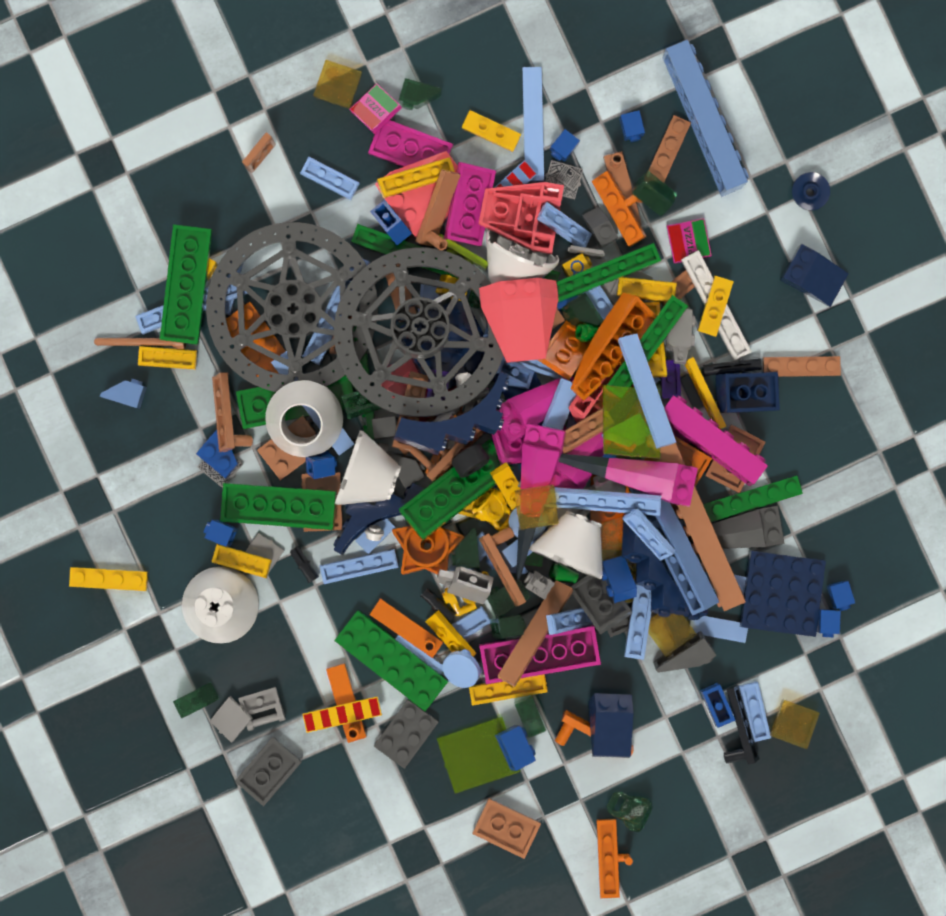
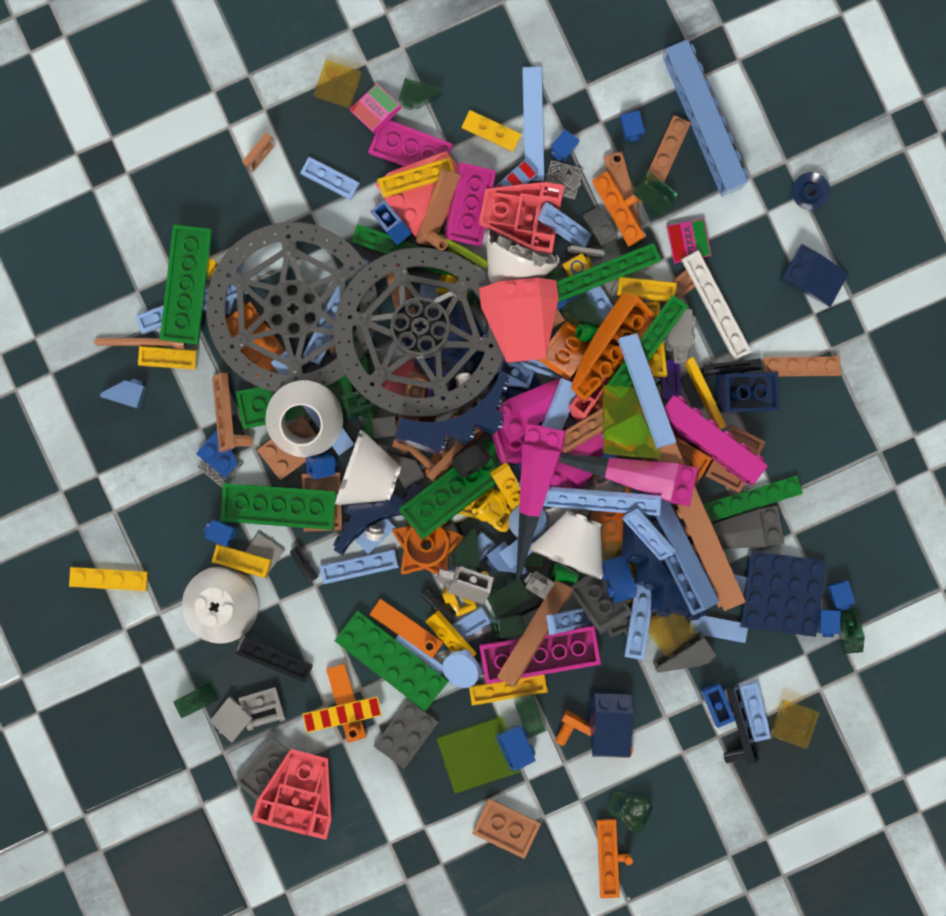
(273, 658): none -> black piece
(297, 796): none -> coral wedge
(490, 546): nougat piece -> none
(536, 507): clear yellow plate -> none
(715, 306): yellow plate -> none
(851, 632): none -> clear green slope

